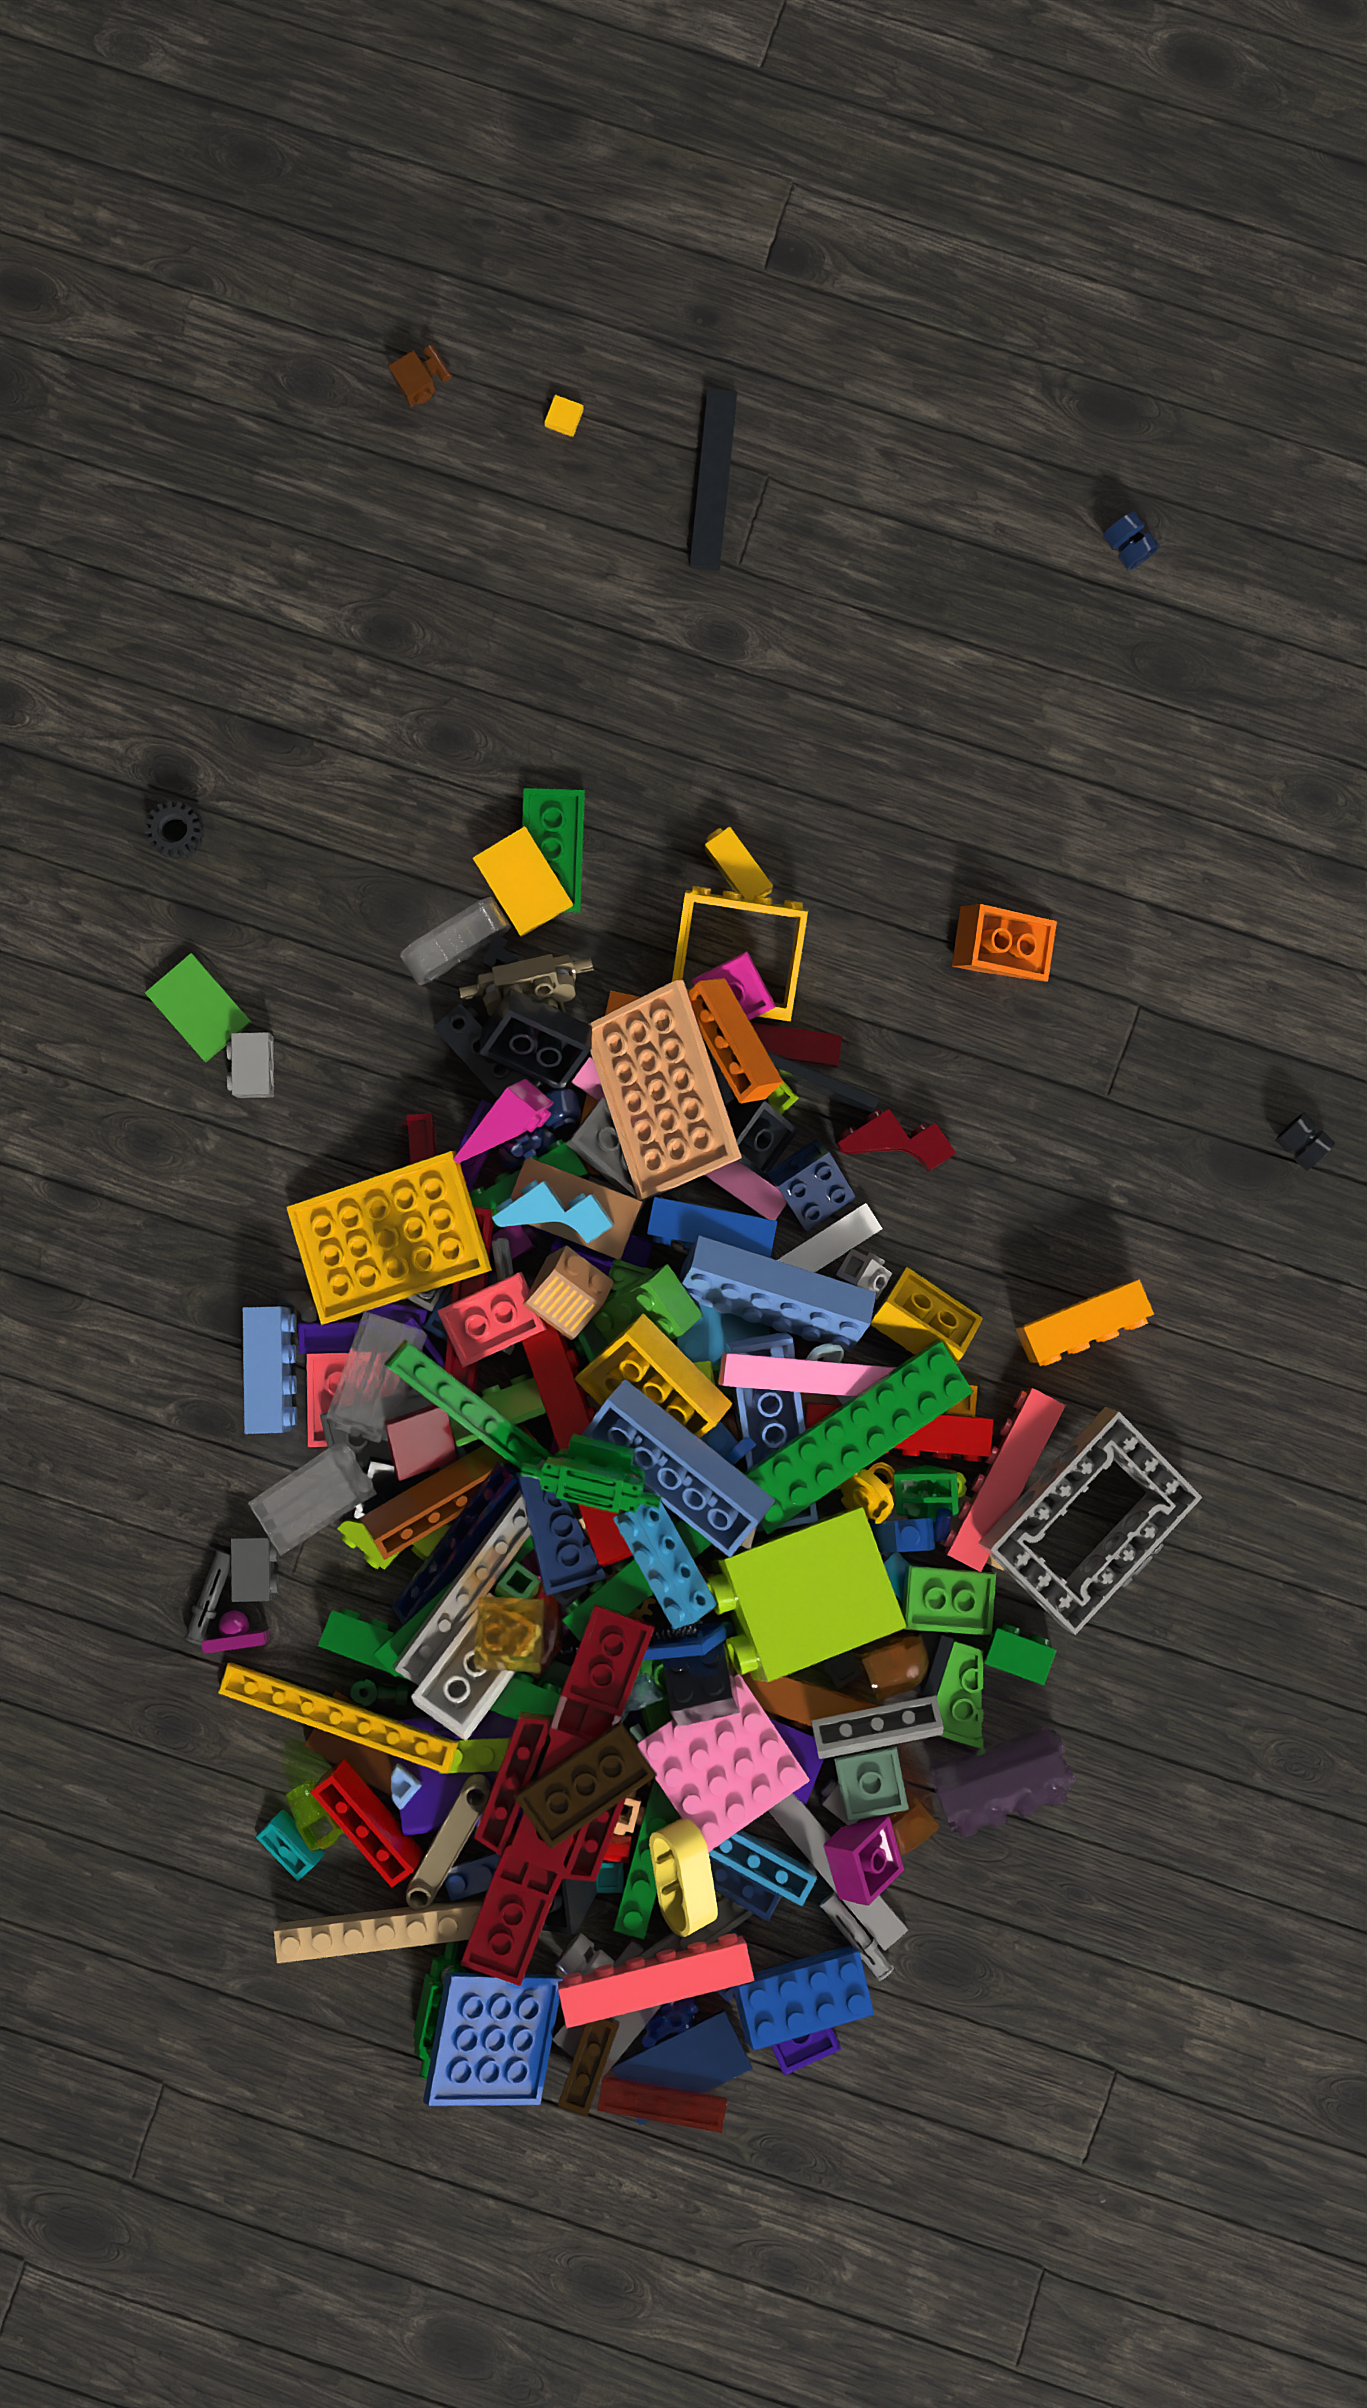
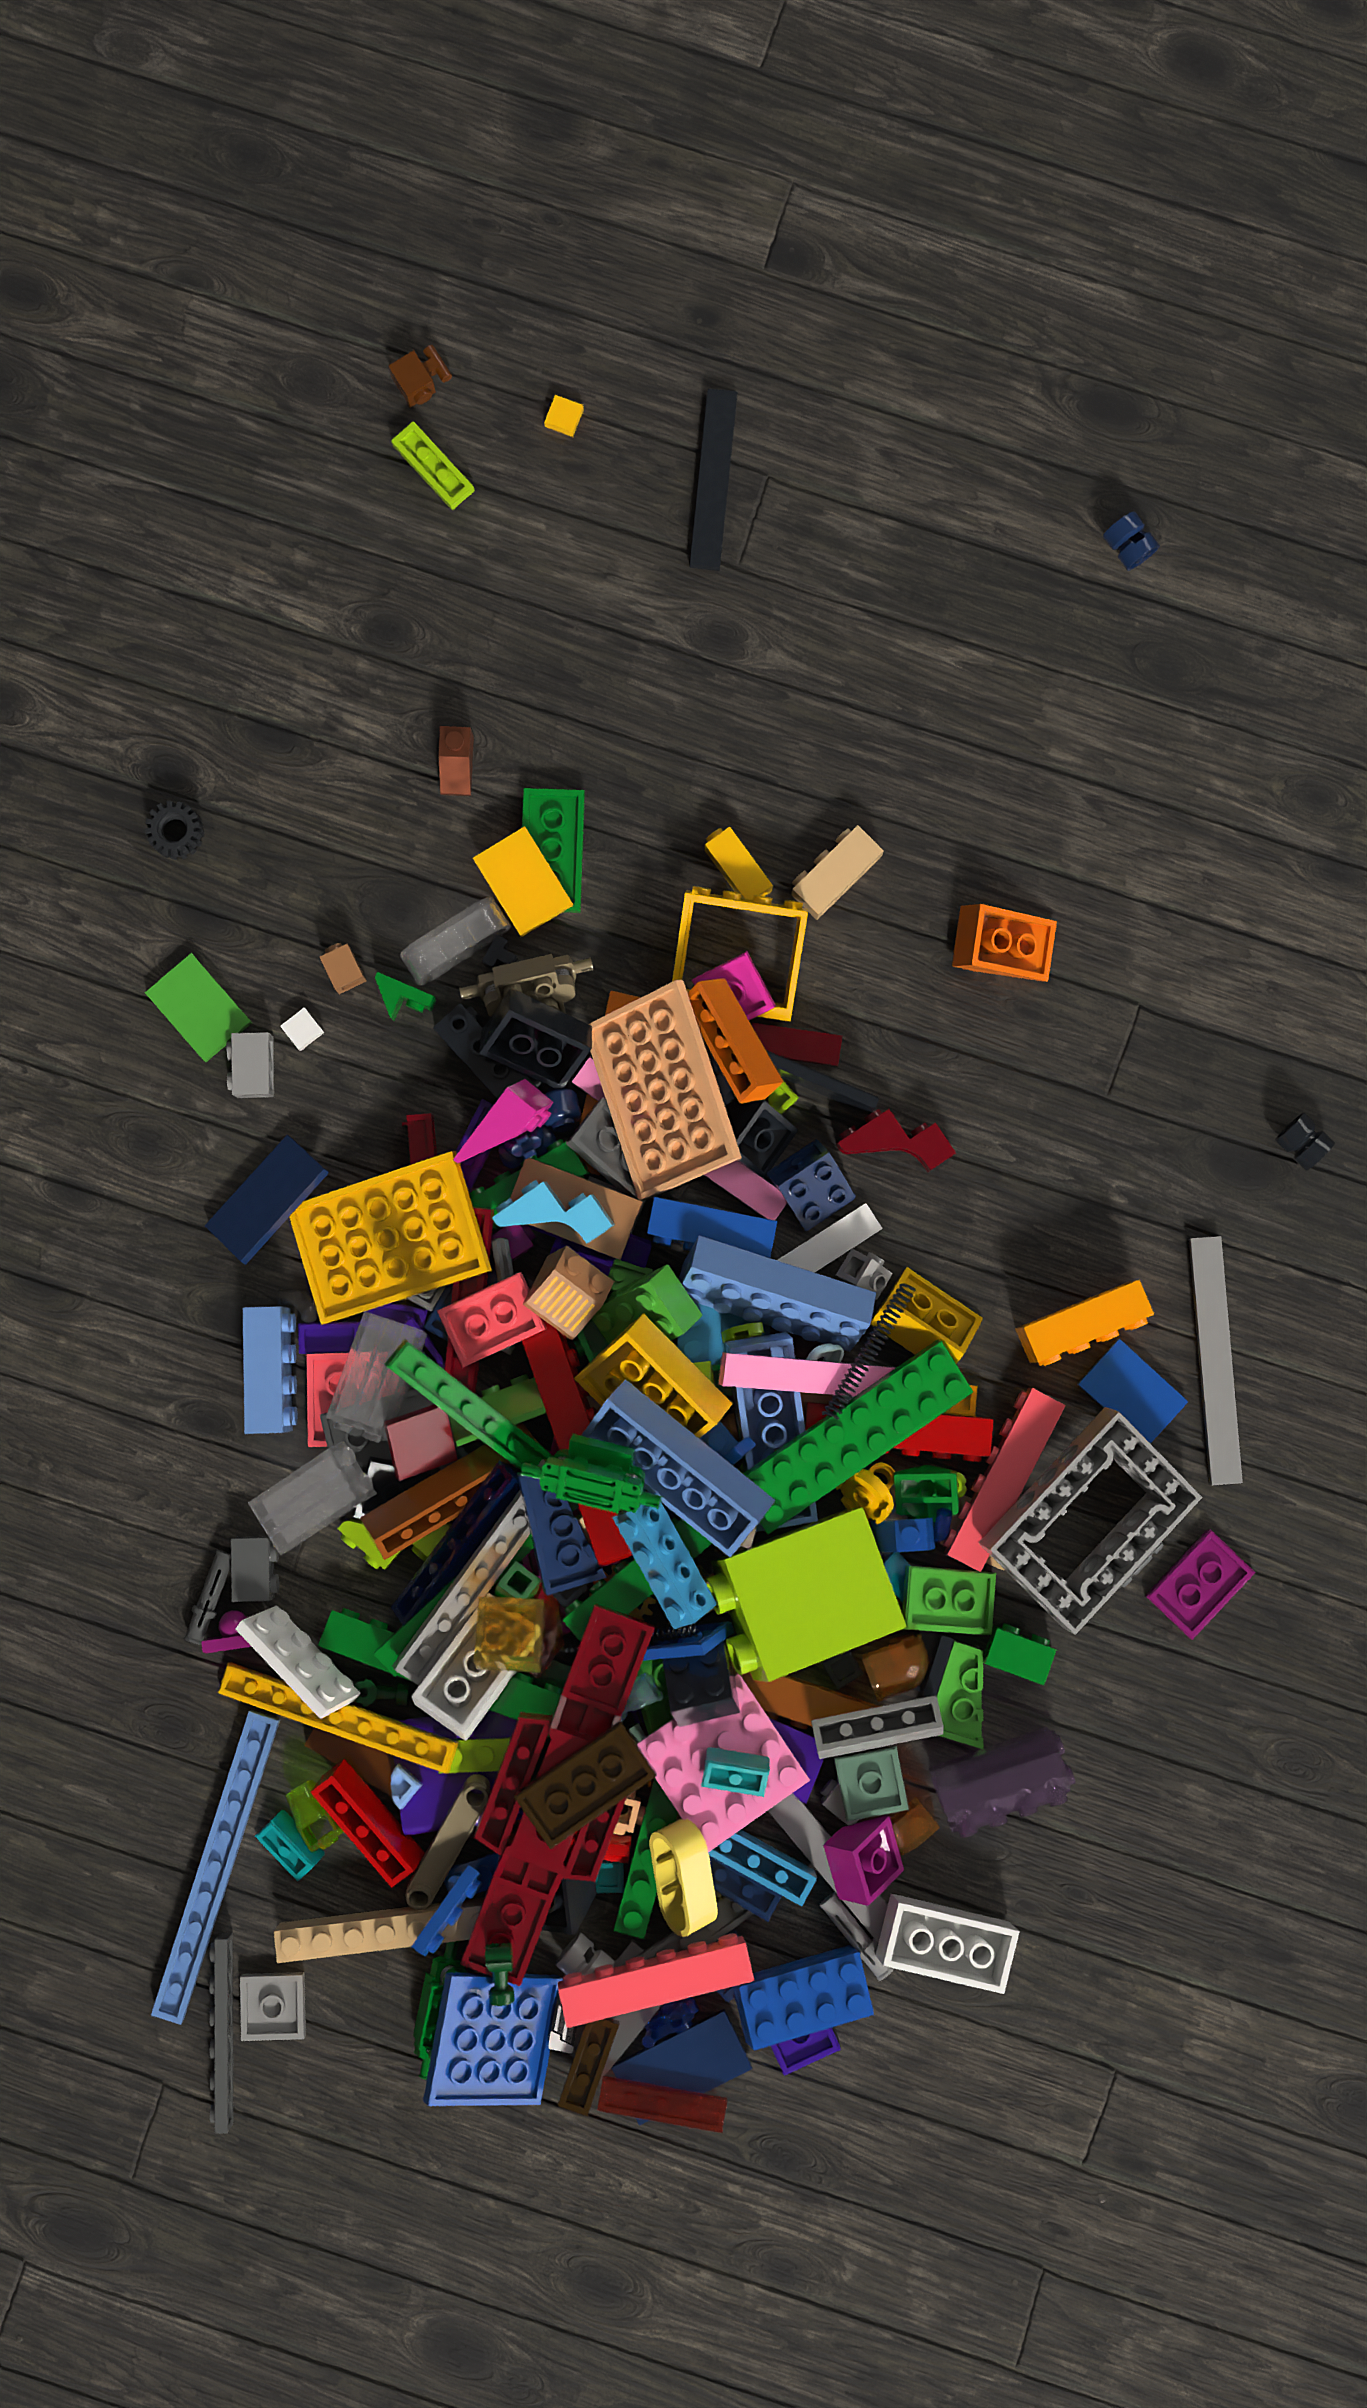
(215, 1867): none -> medium blue plate
(222, 2045): none -> dark grey plate
(266, 1199): none -> dark blue tile
(272, 2006): none -> light grey tile
(298, 1661): none -> white plate
(302, 1029): none -> white tile
(342, 967): none -> medium nougat brick
(396, 992): none -> green slope
(432, 465): none -> lime plate
(448, 1911): none -> blue plate
(455, 760): none -> copper slope
(500, 1962): none -> dark green leg
(561, 2037): none -> sticker
(735, 1771): none -> teal slope
(743, 1331): none -> lime tile
(836, 871): none -> tan brick
(863, 1353): none -> black piece
(947, 1943): none -> white brick
(1134, 1389): none -> blue tile
(1200, 1584): none -> magenta tile
(1215, 1360): none -> light grey tile

